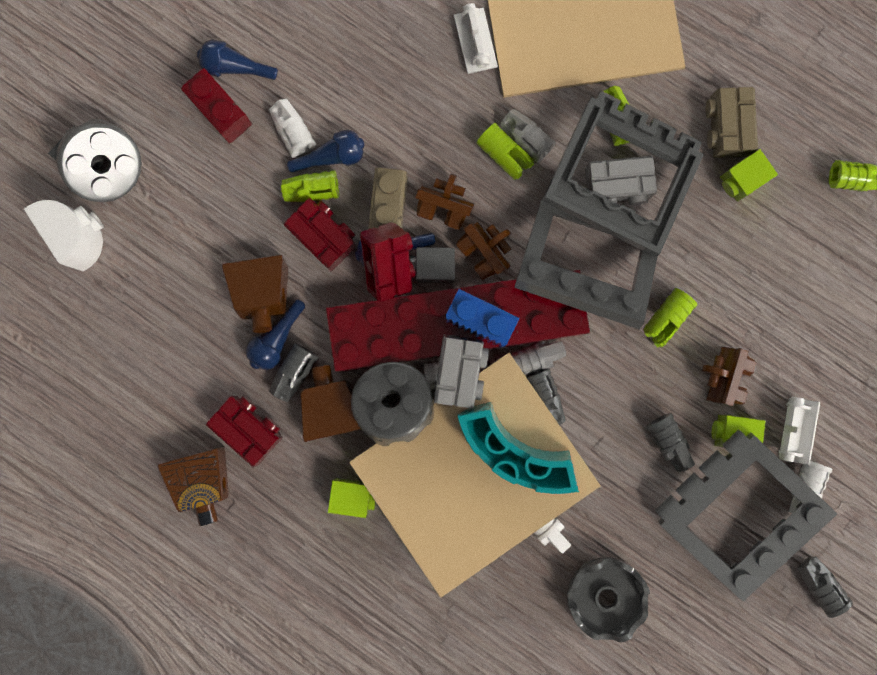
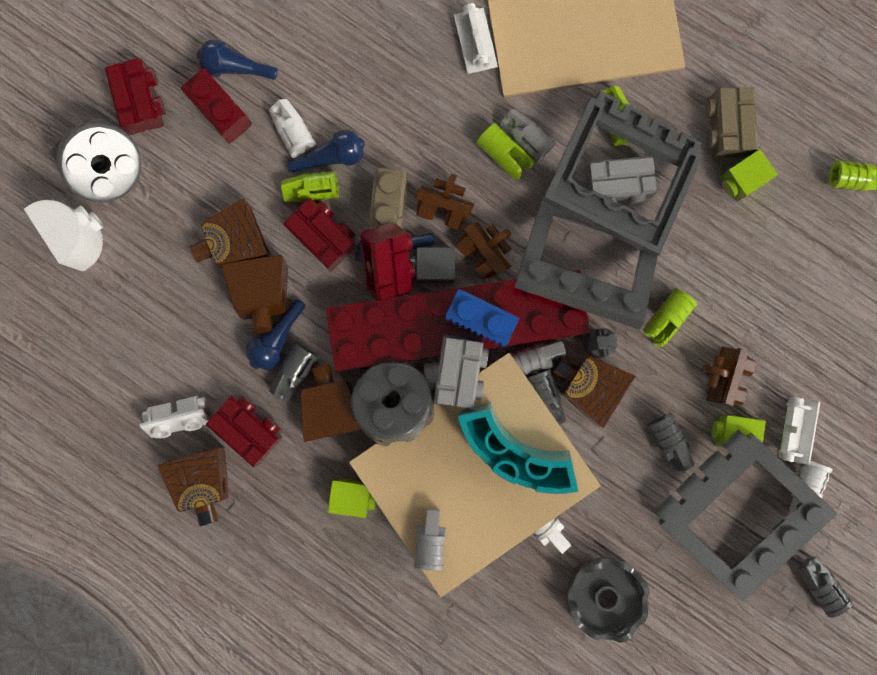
(135, 96): none -> dark red brick
(162, 421): none -> white hinge
(231, 236): none -> reddish brown torso
(430, 543): none -> light grey hinge
(593, 387): none -> reddish brown torso
(600, 343): none -> dark grey hinge

